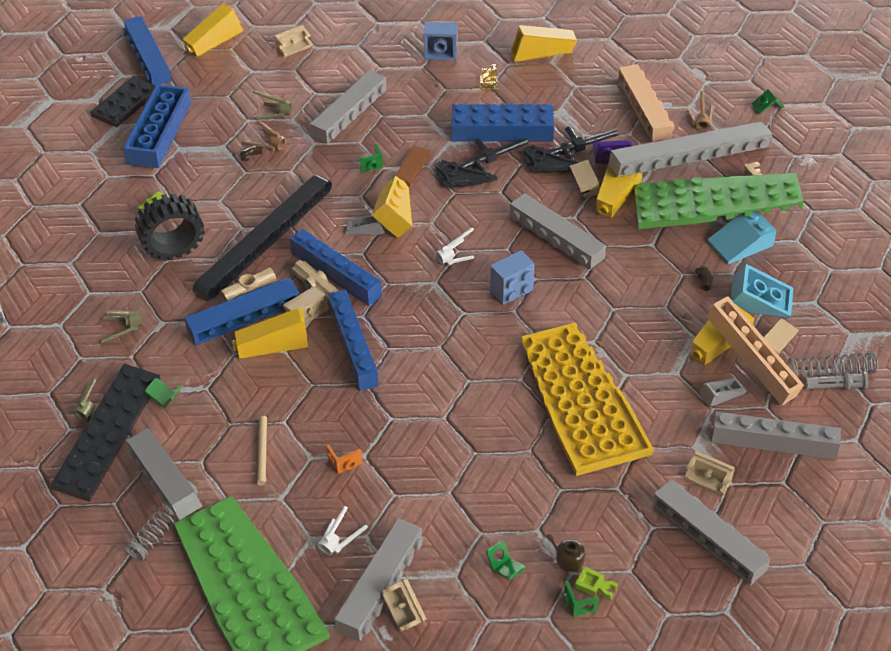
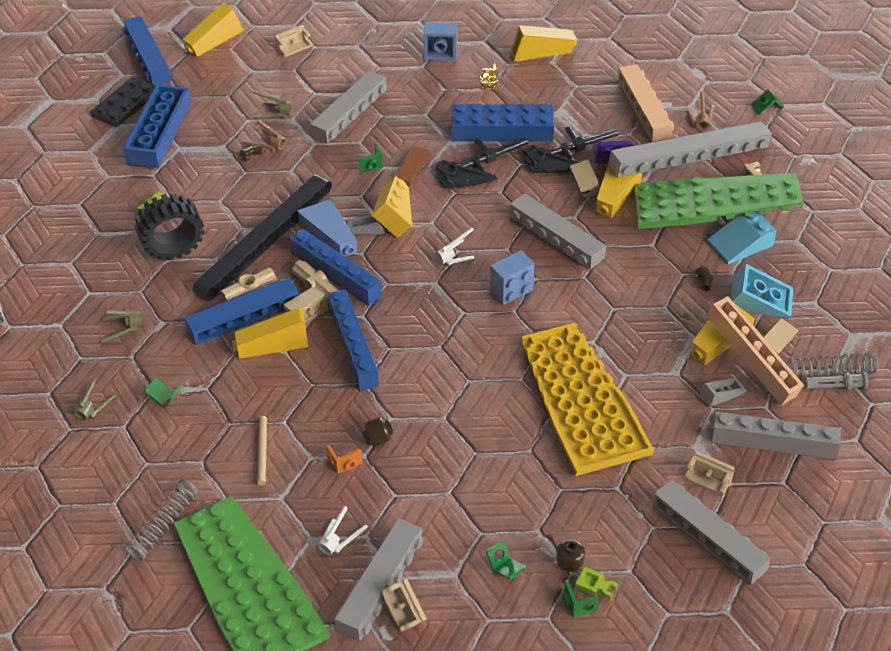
(104, 434): black plate -> none
(164, 474): light grey brick -> none
(328, 226): none -> medium blue slope
(377, 431): none -> dark brown head

